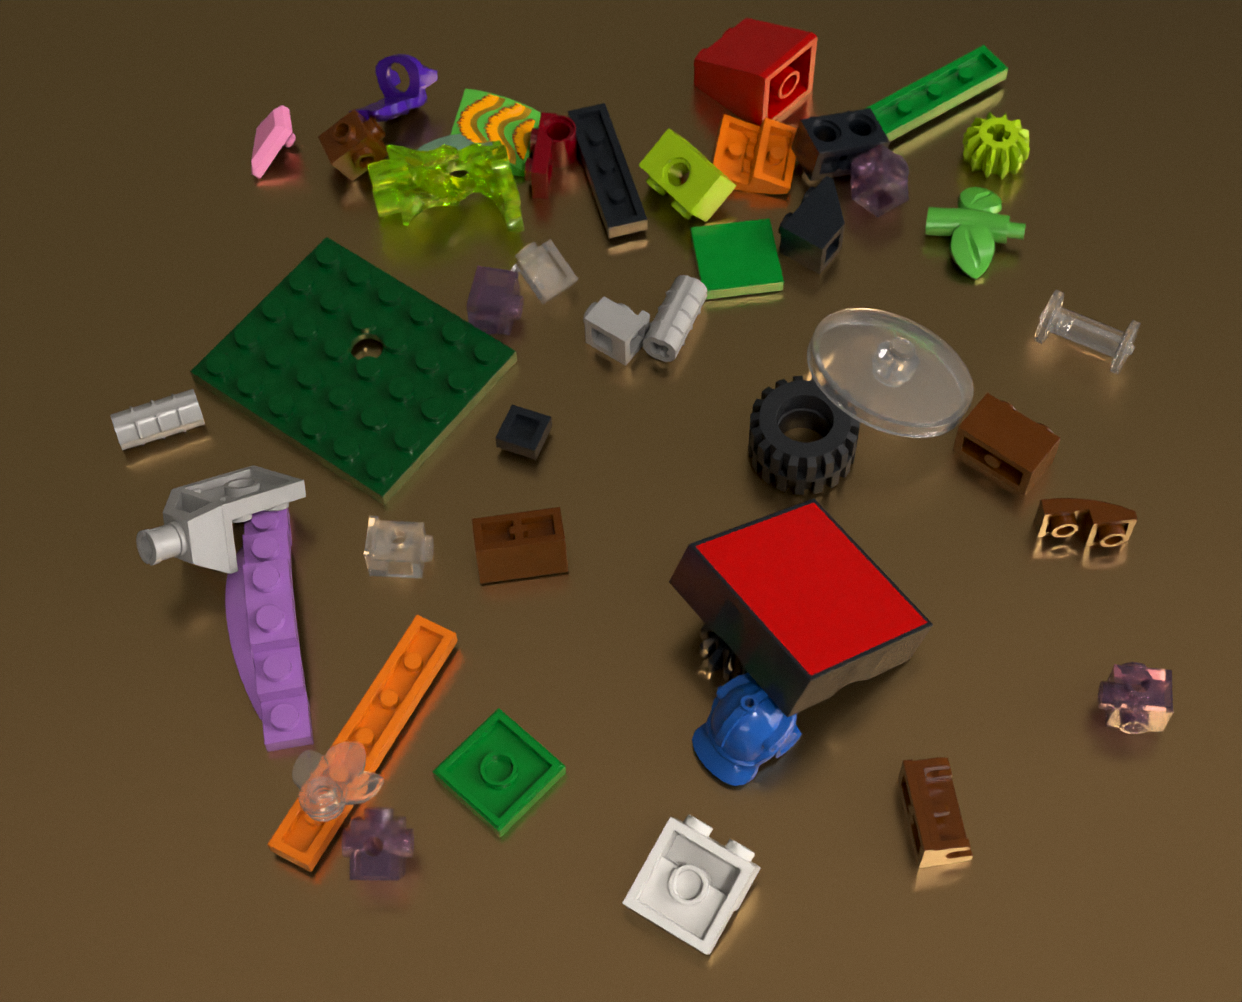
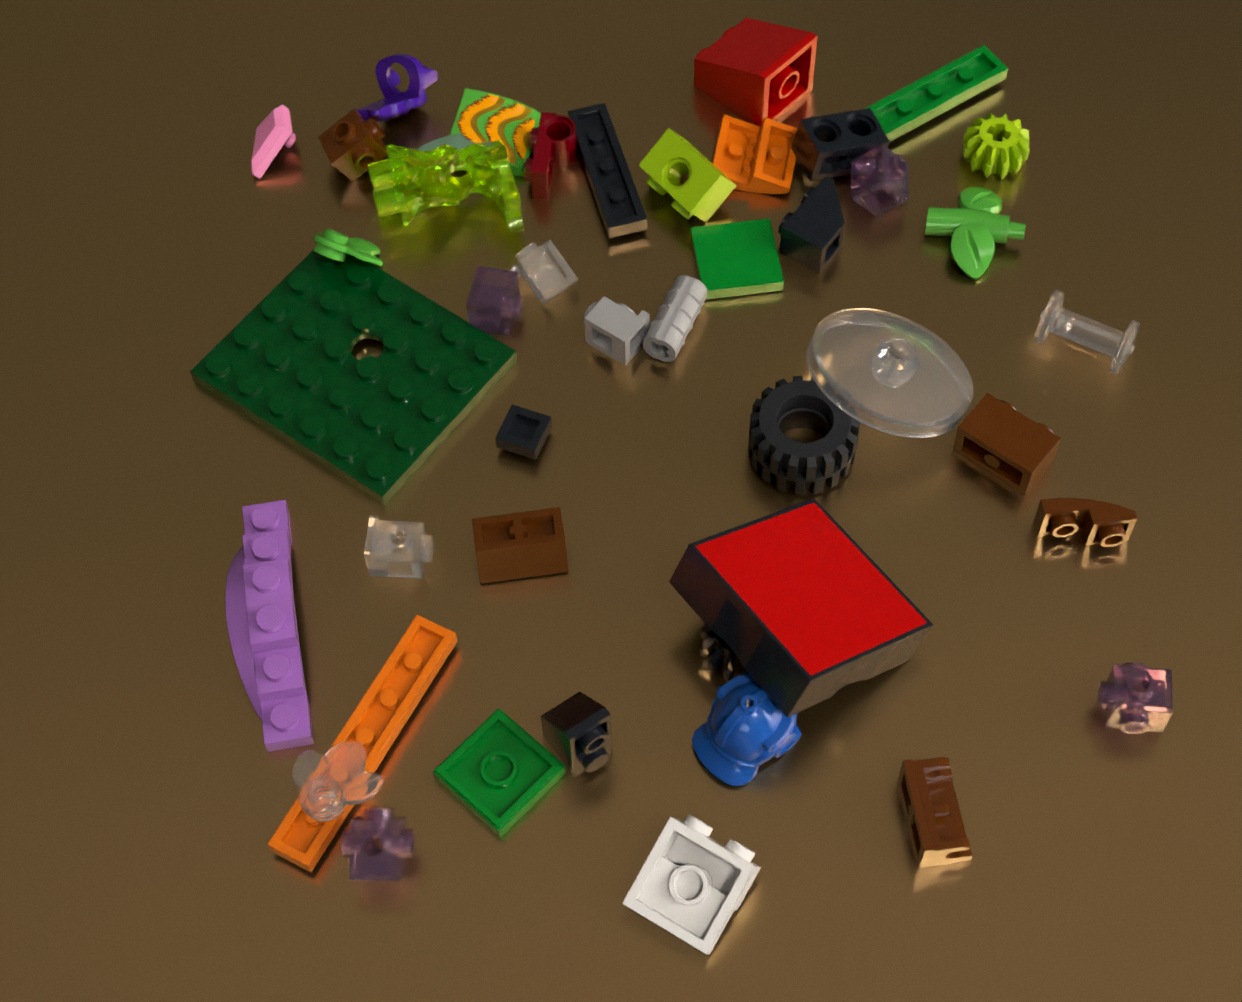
(157, 419): light grey axle -> none
(202, 515): light grey plate -> none
(337, 246): none -> bright green plate
(579, 733): none -> black slope

